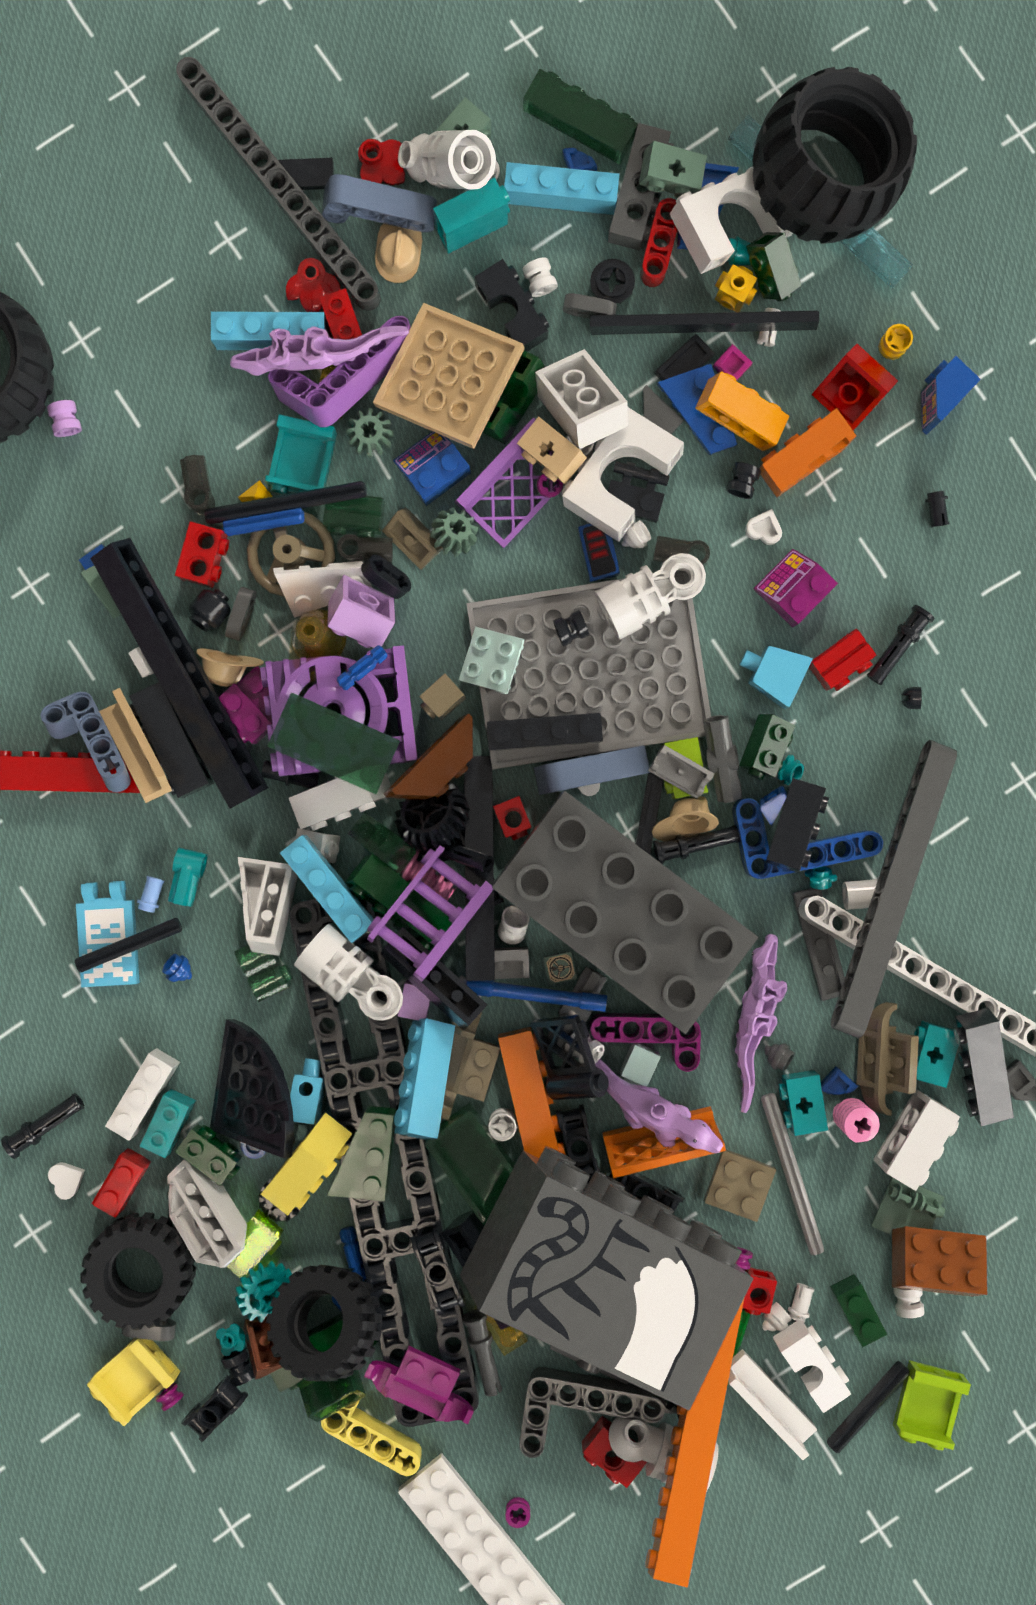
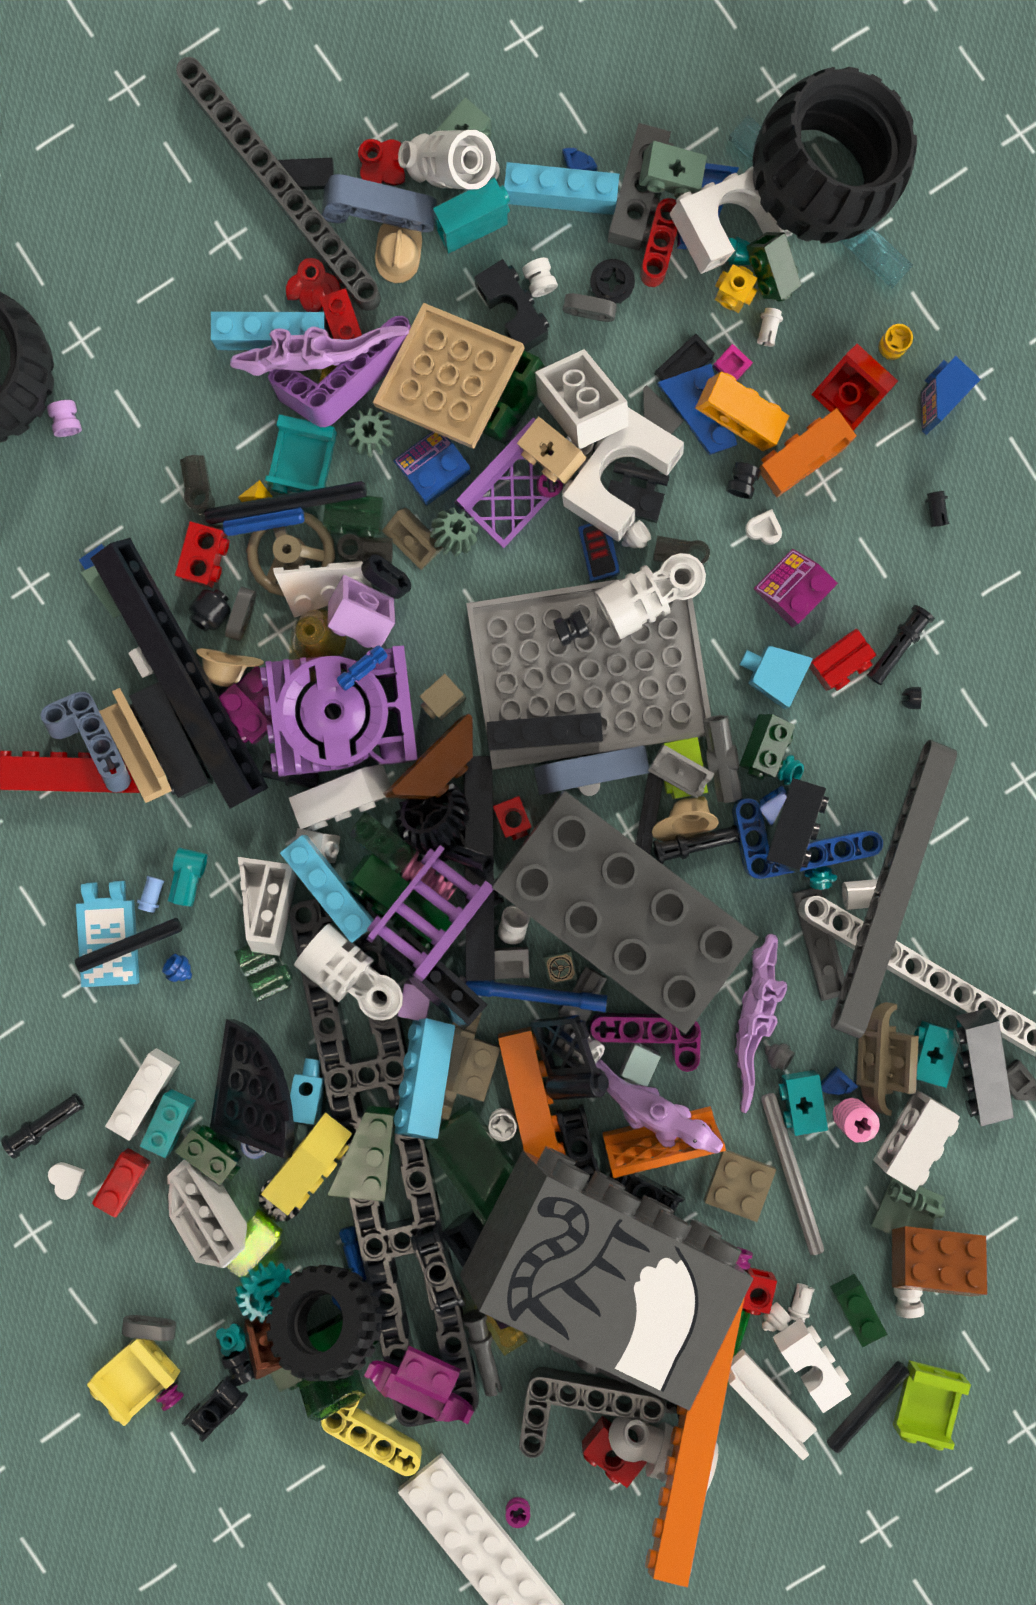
(116, 1299): black tyre -> none
(333, 743): clear green piece -> none
(491, 660): light aqua hinge -> none
(580, 116): clear green brick -> none
(704, 322): black tile -> none

